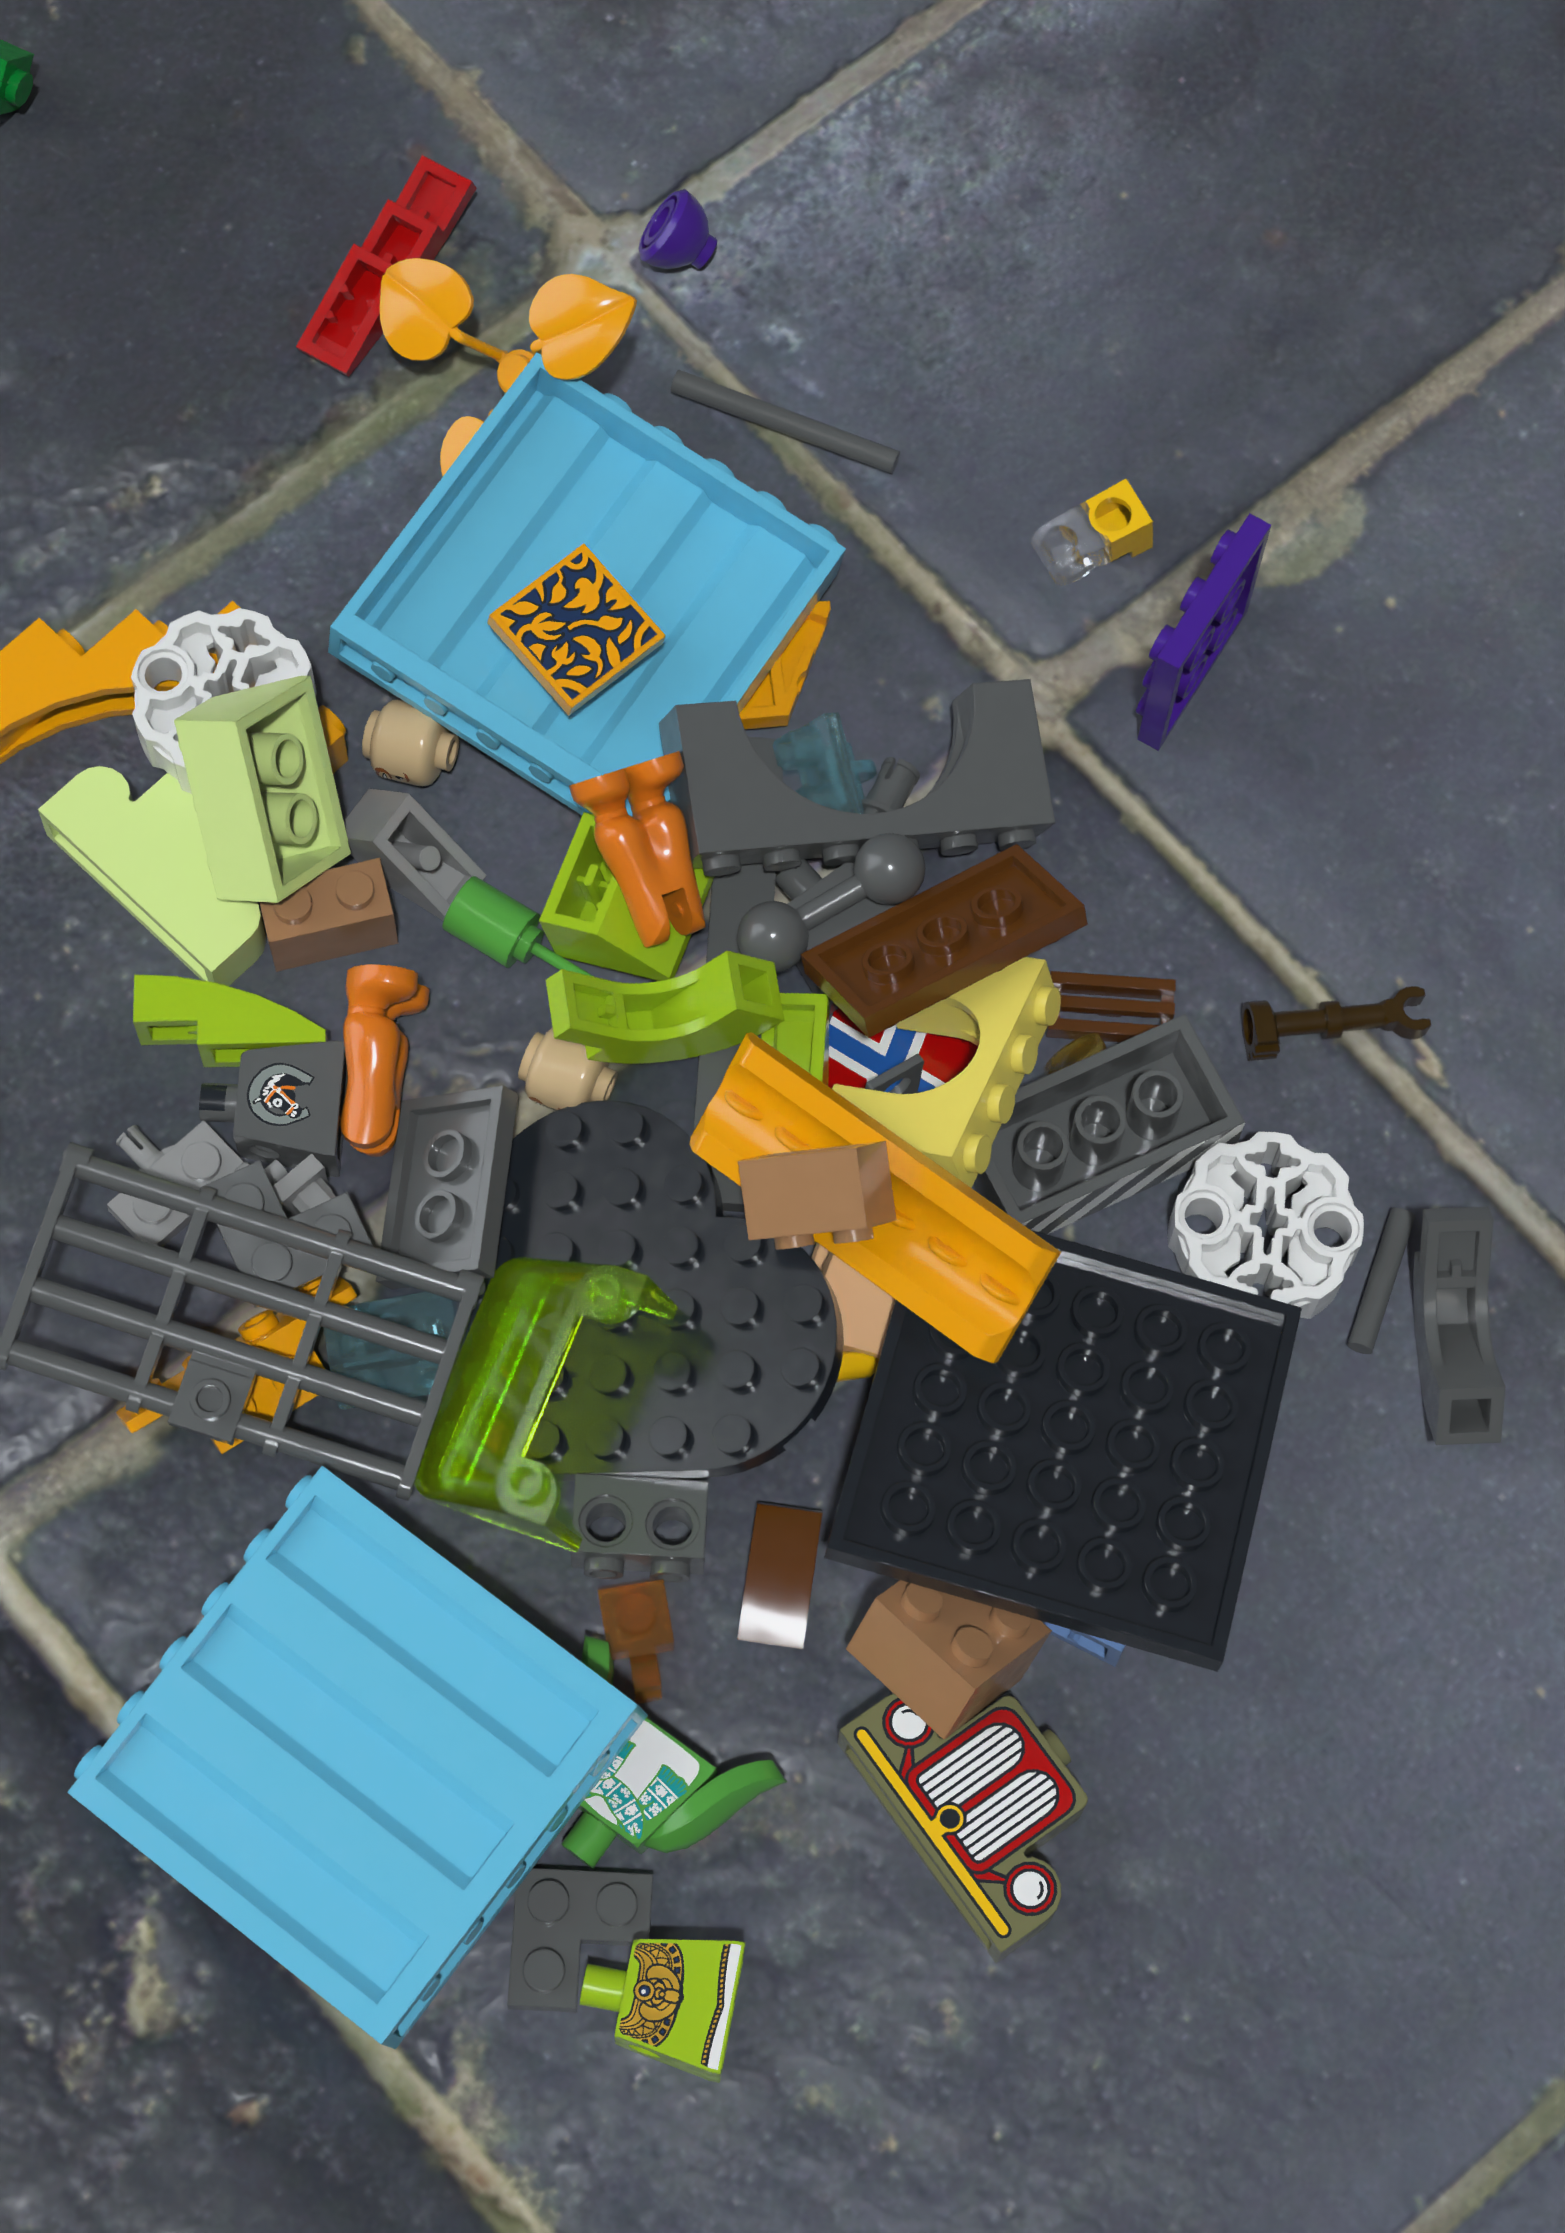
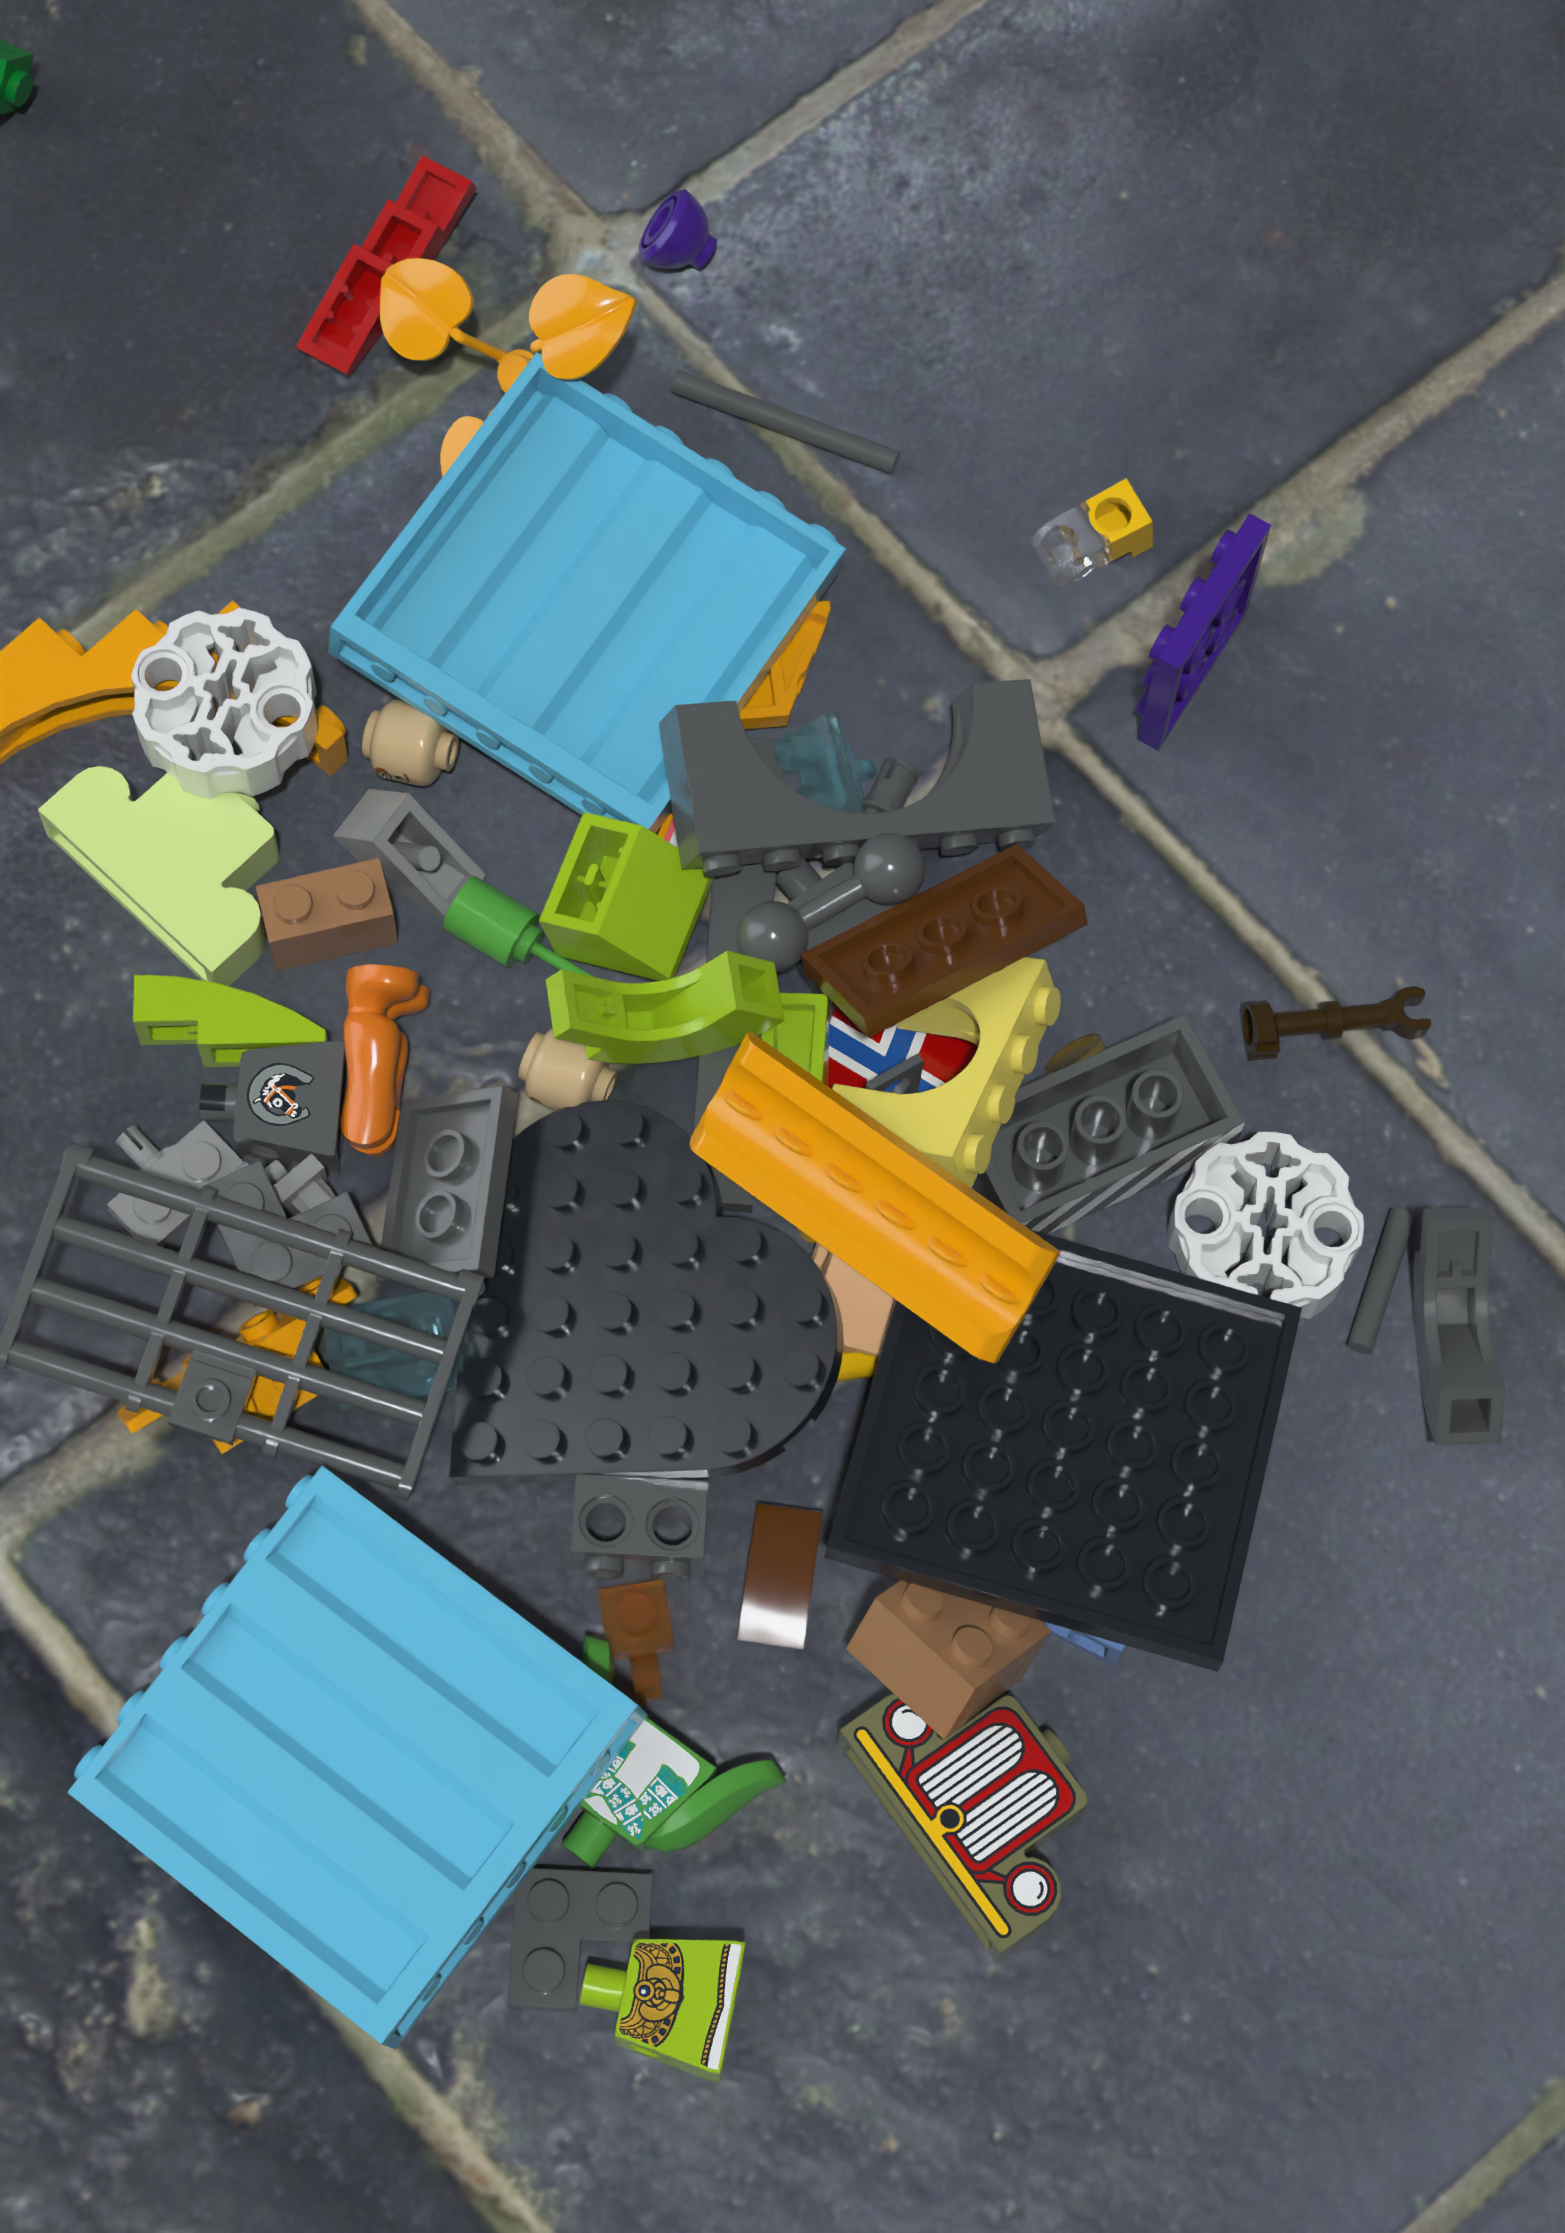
(263, 789): yellowish green slope -> none
(505, 1383): clear neon green windscreen -> none
(576, 629): tile -> none
(646, 850): orange piece -> none
(817, 1192): medium nougat brick -> none
(1110, 986): reddish brown tile -> none

